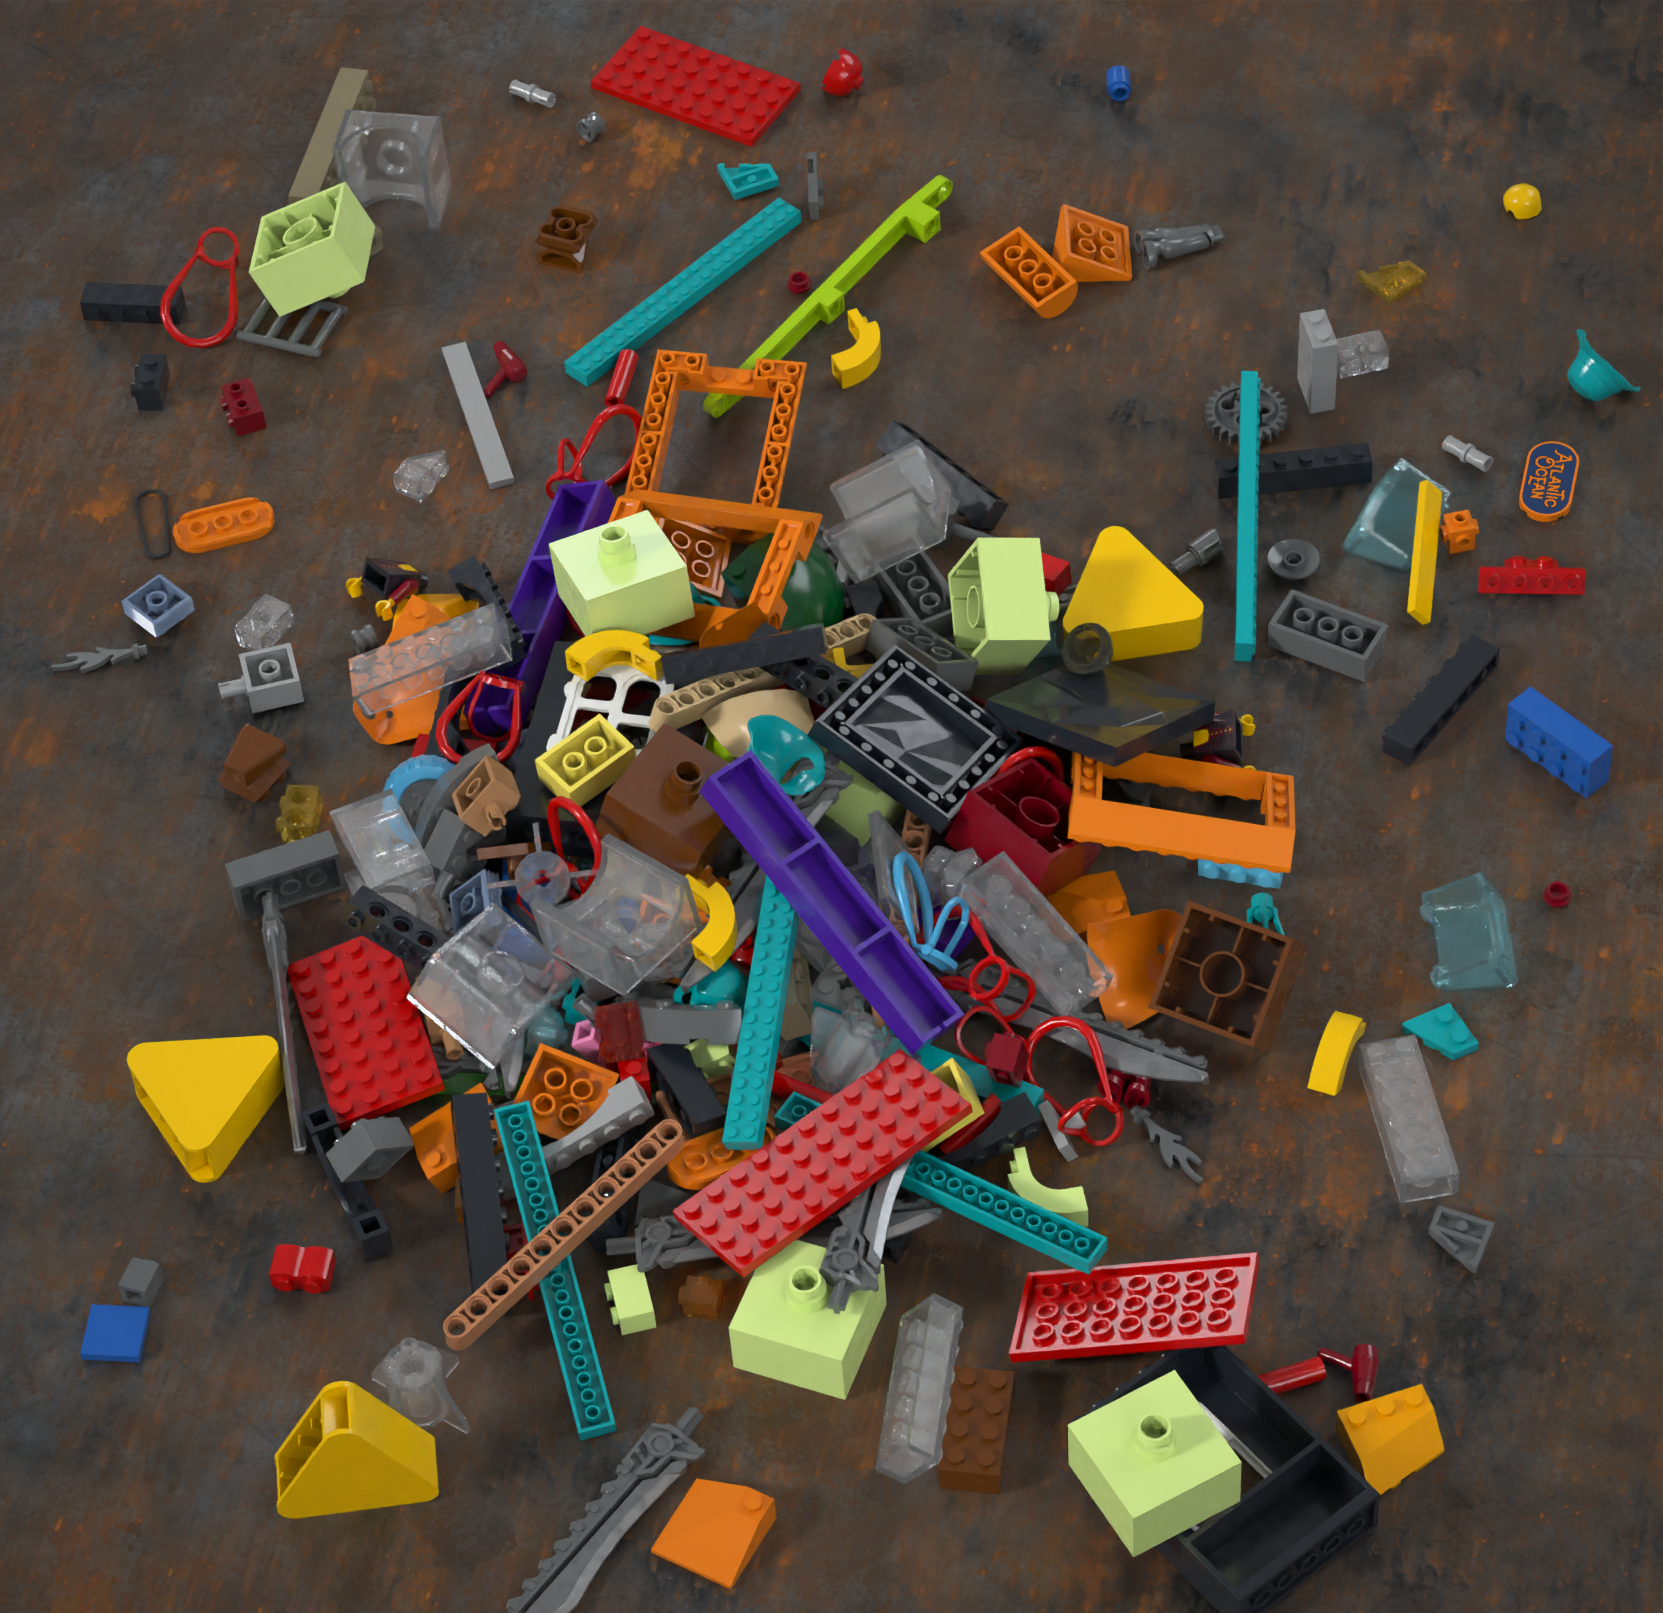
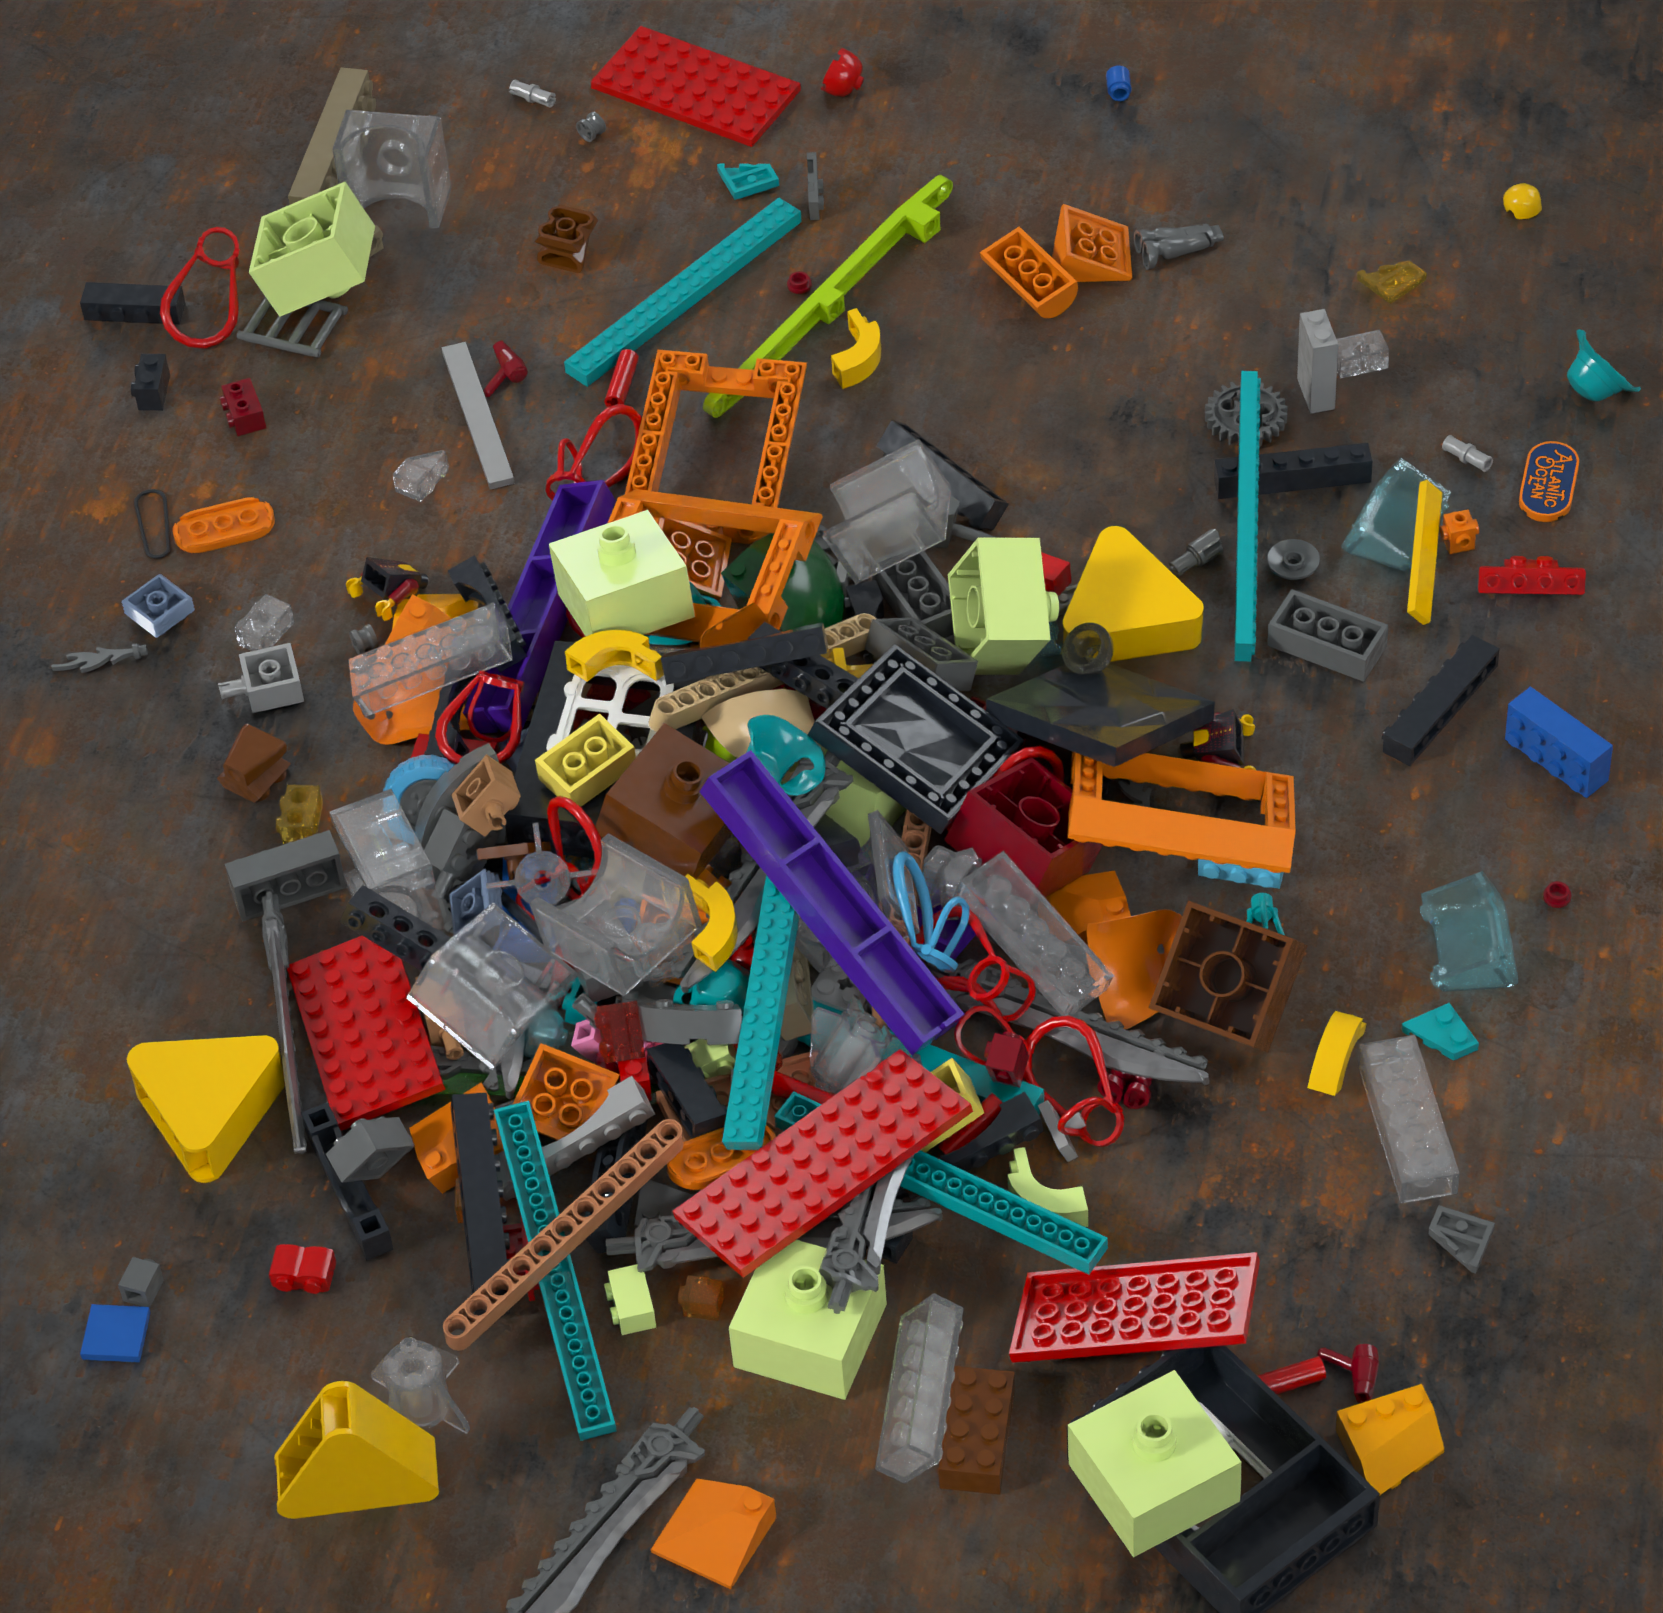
(1167, 1144): dark grey piece -> none

